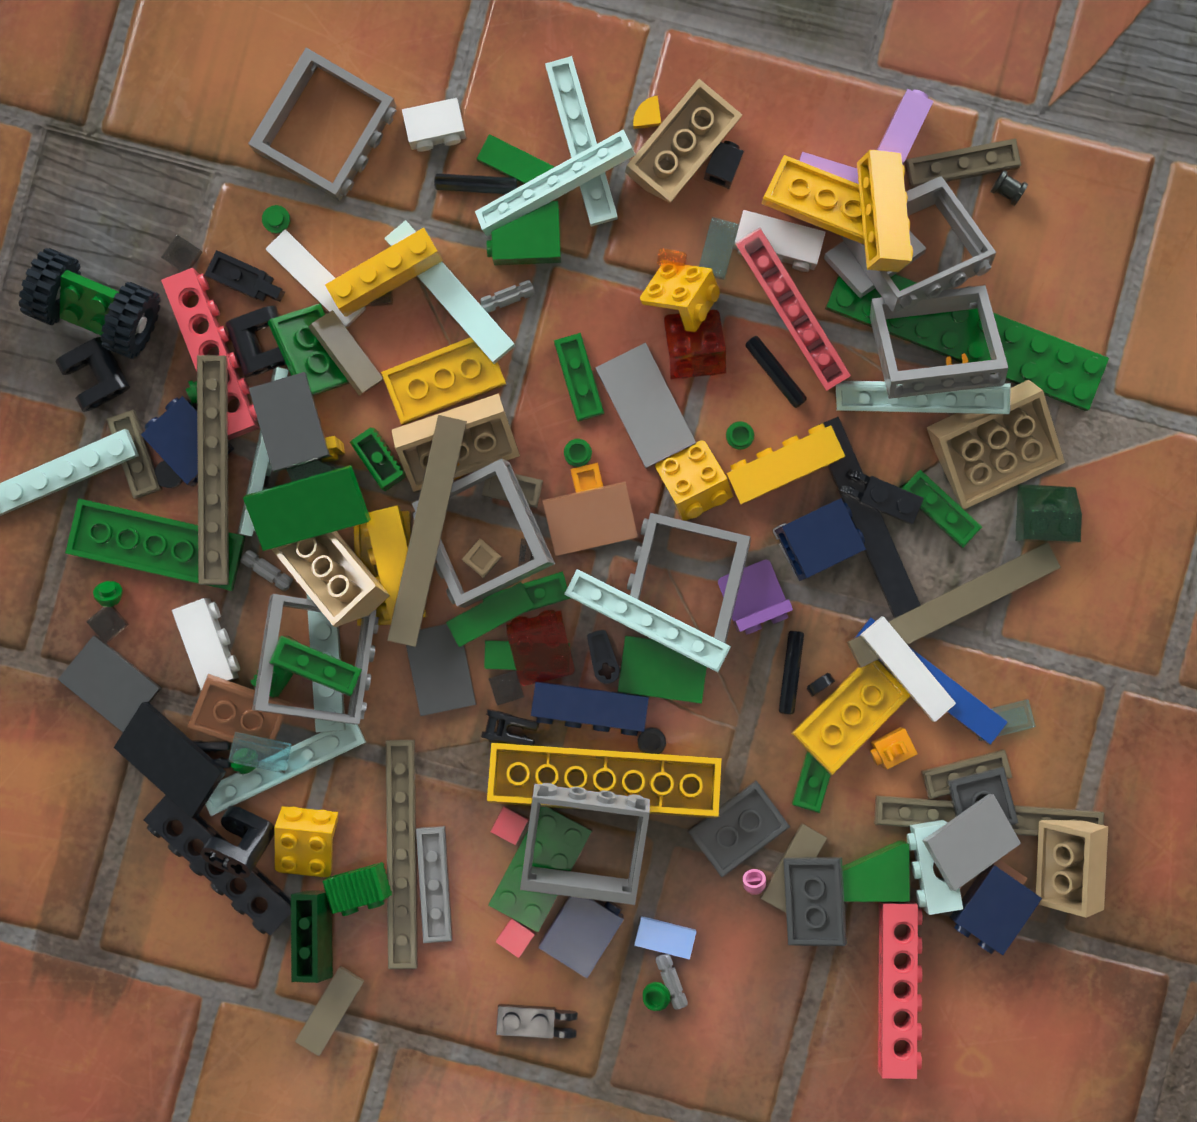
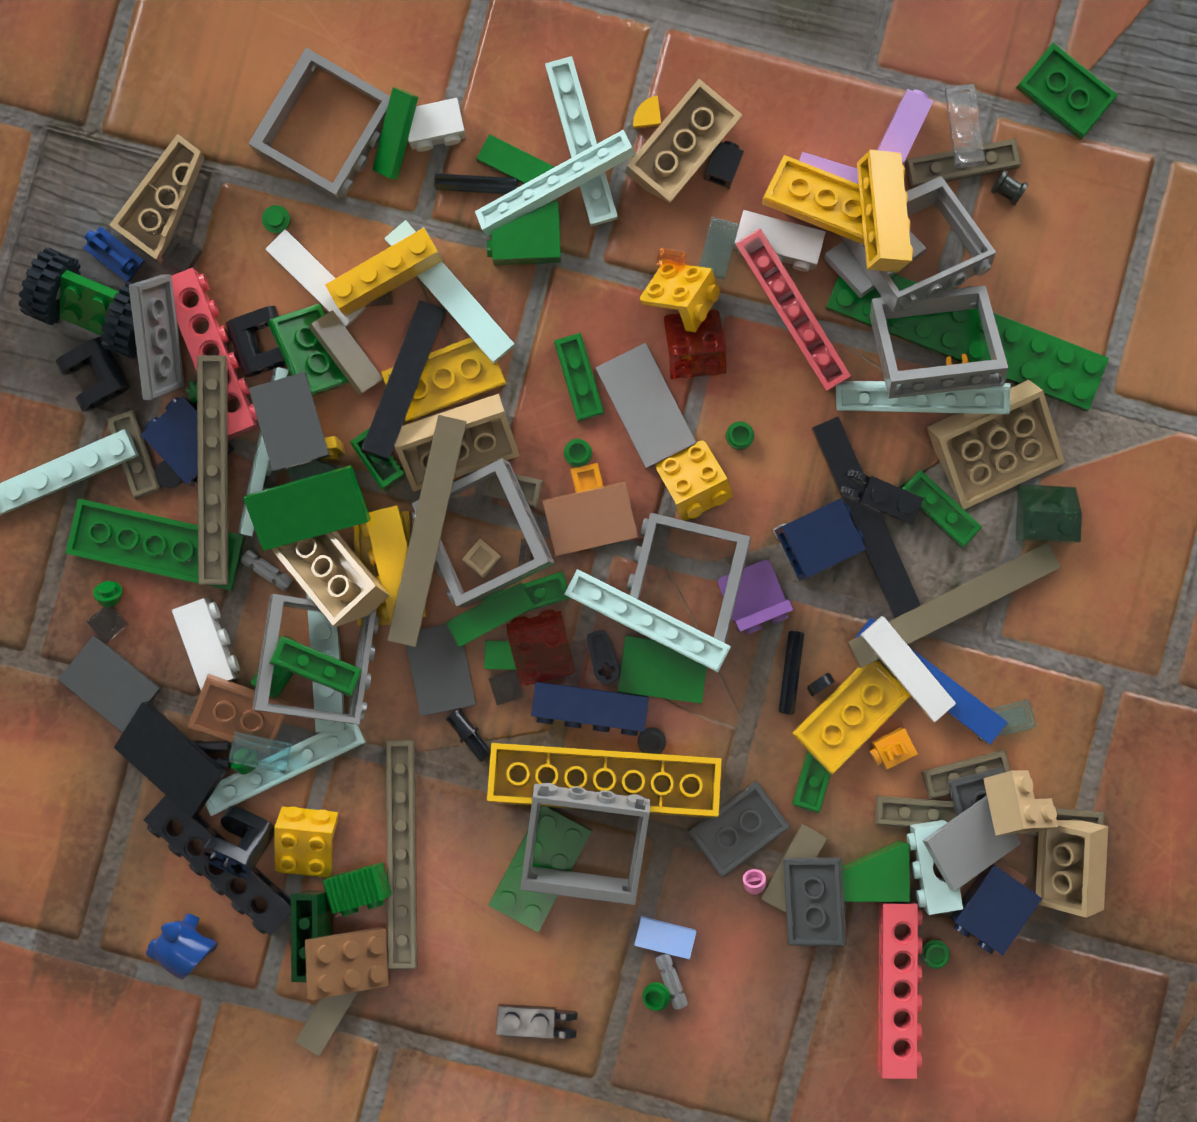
(112, 253): none -> blue hinge
(156, 336): none -> light grey tile
(159, 200): none -> tan wedge
(180, 946): none -> blue piece
(242, 277): black hinge -> none
(346, 963): none -> medium nougat plate
(395, 133): none -> green tile
(403, 381): none -> black tile
(434, 884): light grey tile -> none
(469, 734): none -> black axle
(505, 721): black piece -> none
(507, 296): light grey axle -> none
(509, 825): coral tile -> none
(515, 937): coral tile -> none
(581, 933): brick -> none
(776, 371): black axle -> none
(785, 464): yellow brick -> none
(935, 954): none -> green plate
(964, 126): none -> clear plate
(1014, 804): none -> tan brick
(1067, 91): none -> green tile

